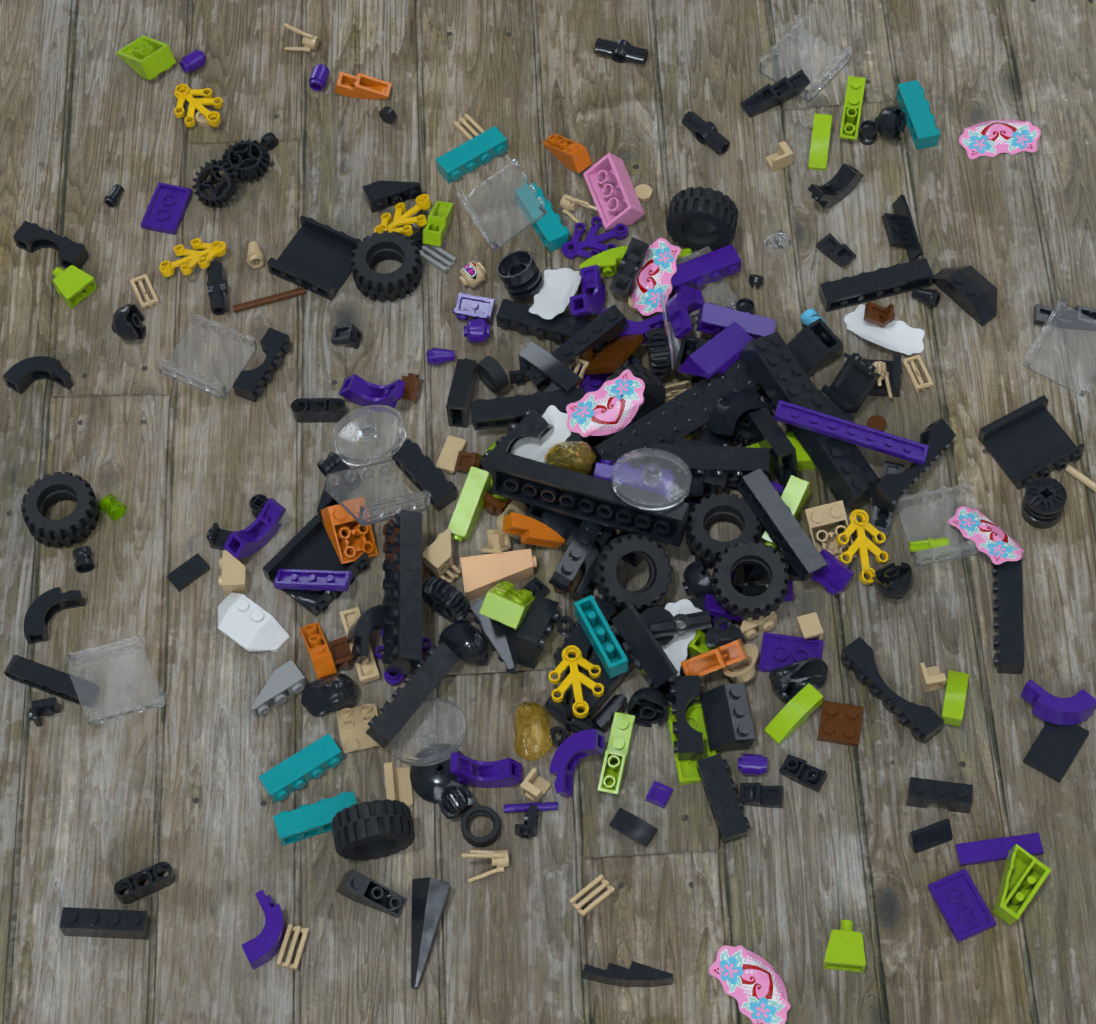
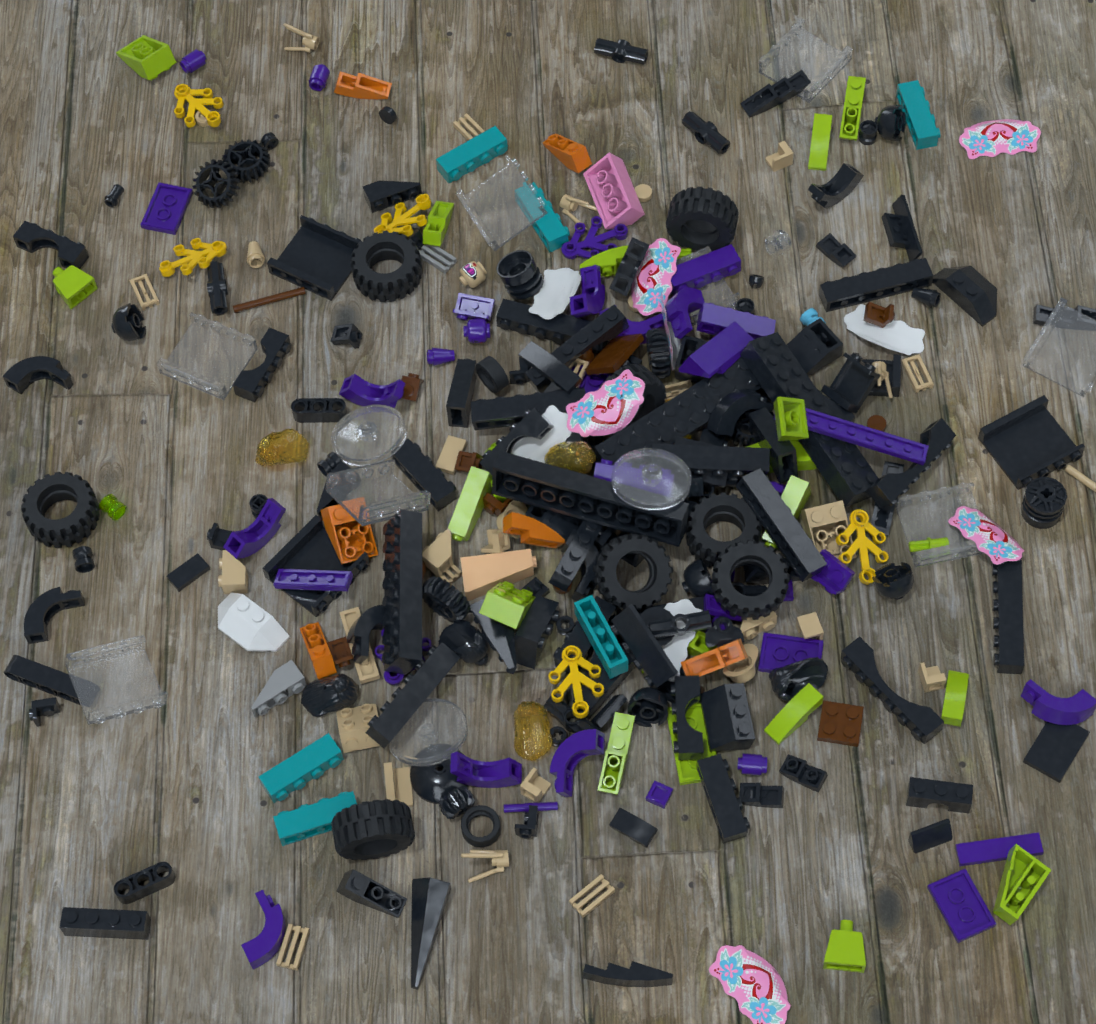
(282, 448): none -> clear yellow hair
(790, 419): none -> lime slope

